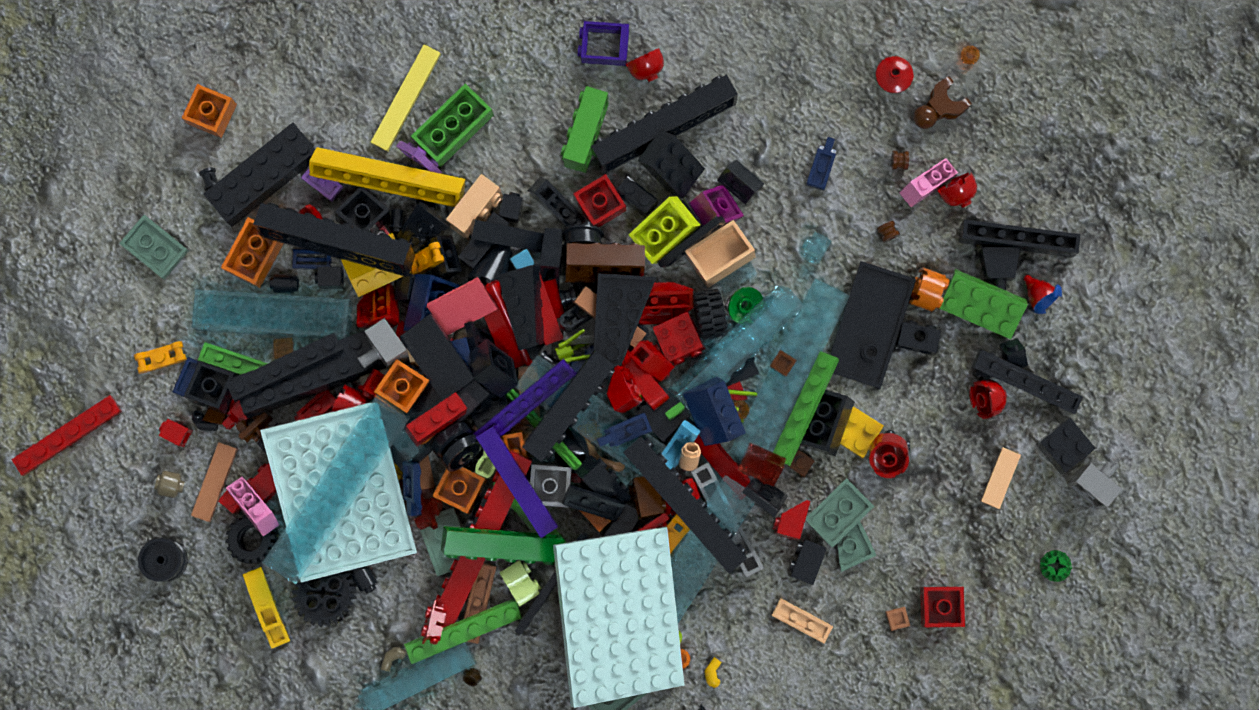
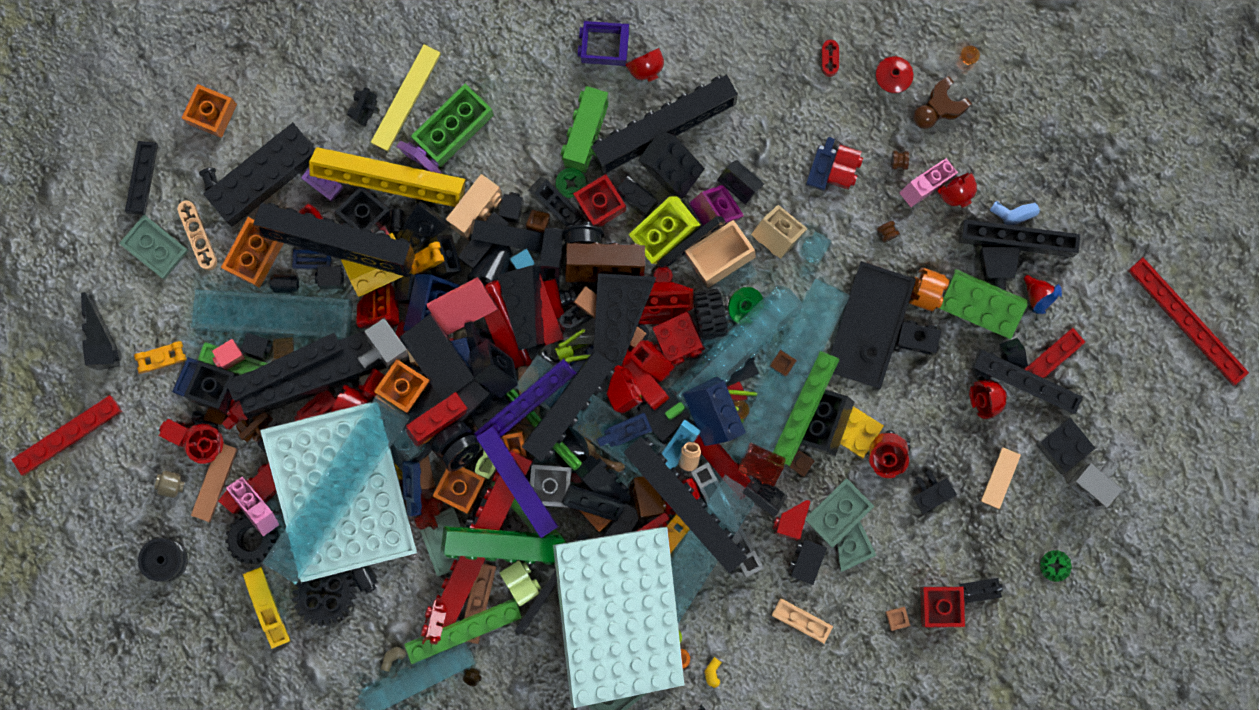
(99, 347): none -> black wedge
(141, 178): none -> black tile
(197, 235): none -> light nougat beam
(202, 443): none -> red cylinder
(228, 355): none -> coral brick
(257, 346): none -> black brick
(365, 107): none -> black hips
(538, 221): none -> reddish brown plate
(569, 174): none -> green gear
(663, 275): none -> red tile
(779, 231): none -> tan slope
(825, 58): none -> red beam
(844, 167): none -> red brick
(933, 496): none -> black hinge
(982, 590): none -> black hinge
(1017, 215): none -> light blue arm
(1056, 354): none -> red tile
(1188, 321): none -> red tile

